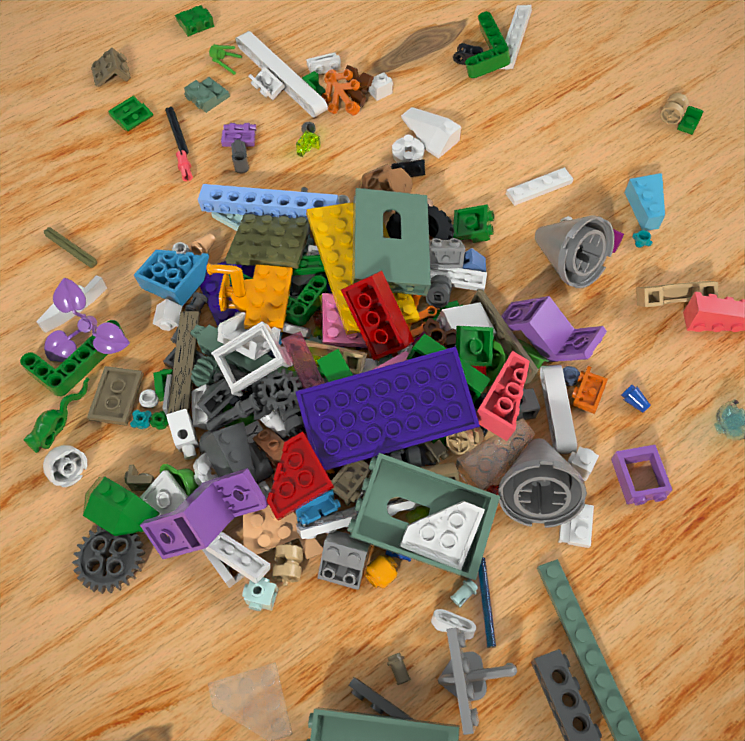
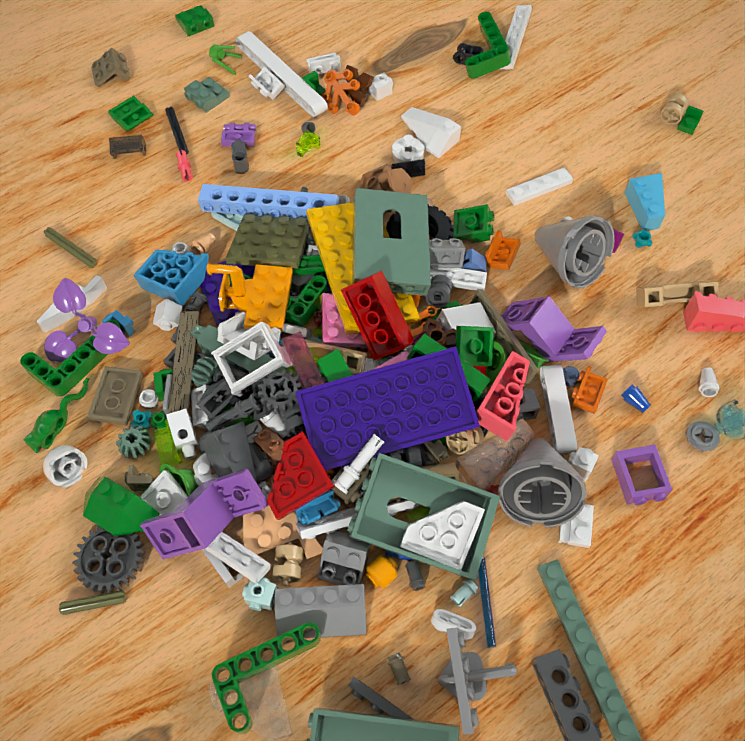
(92, 602): none -> olive axle
(125, 322): none -> dark azure bracket
(127, 144): none -> clear smoke hinge
(129, 447): none -> sand green gear
(166, 448): none -> clear neon green panel
(258, 666): none -> green beam
(334, 610): none -> light grey slope
(352, 471): none -> white pin
(415, 576): none -> dark grey pin
(502, 251): none -> orange bracket
(708, 383): none -> white cone
(708, 431): none -> light grey gear

